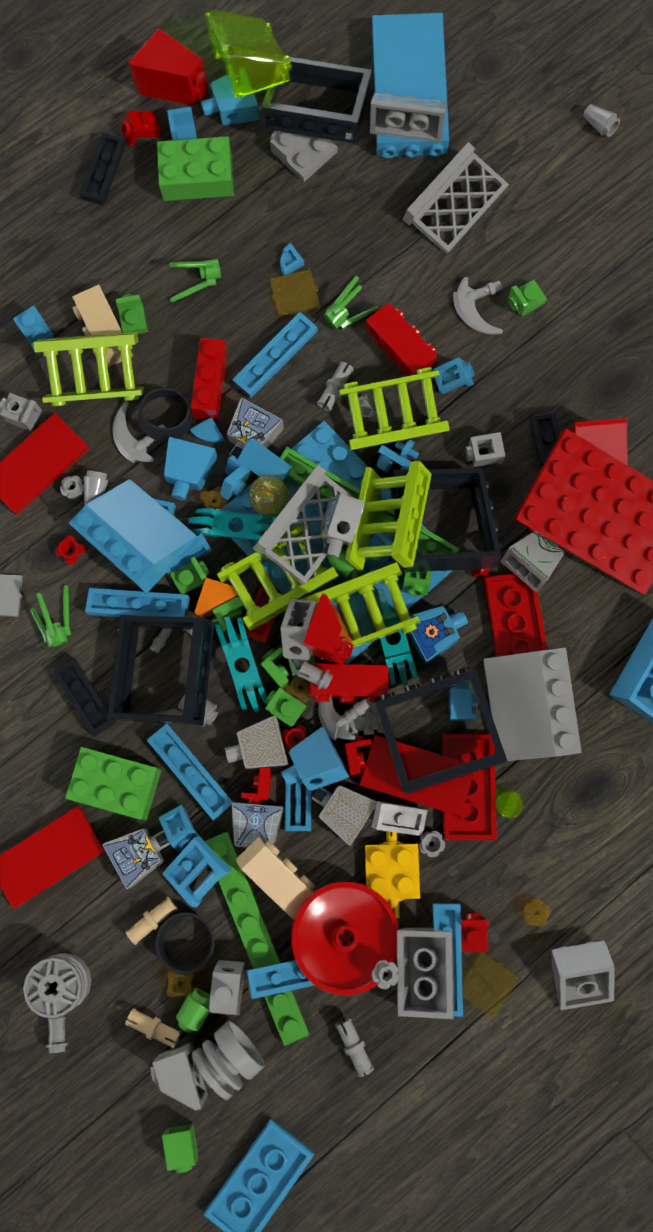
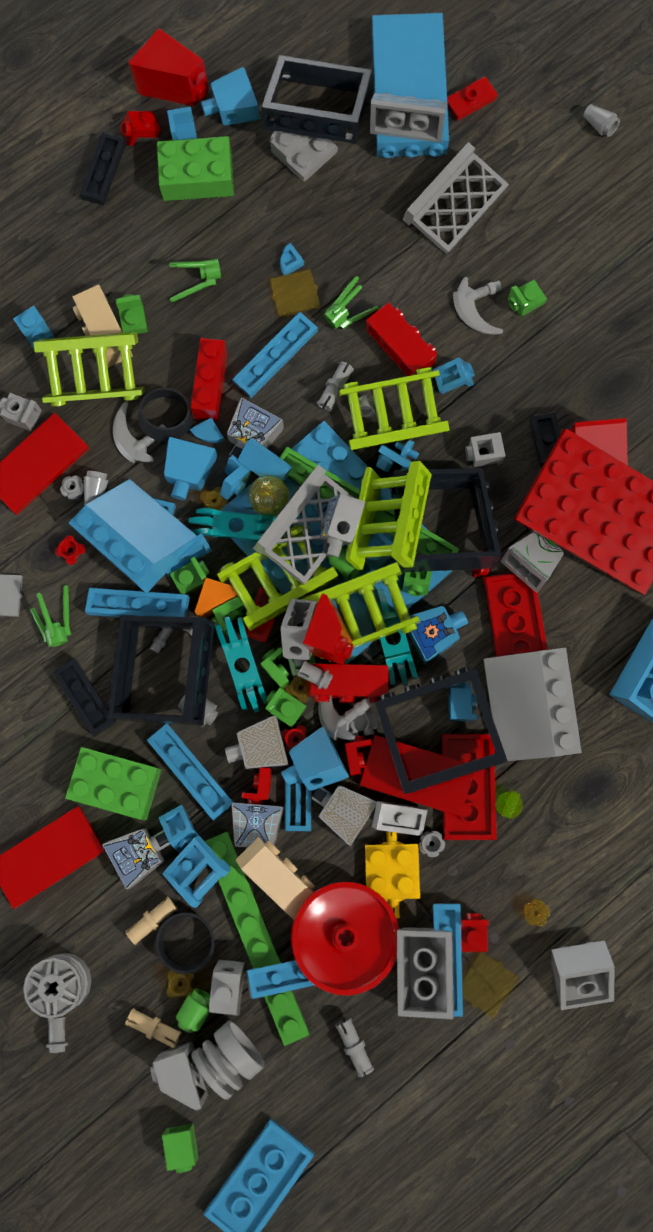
(248, 51): clear neon green windscreen -> none
(380, 968): light grey plate -> none
(471, 98): none -> red plate

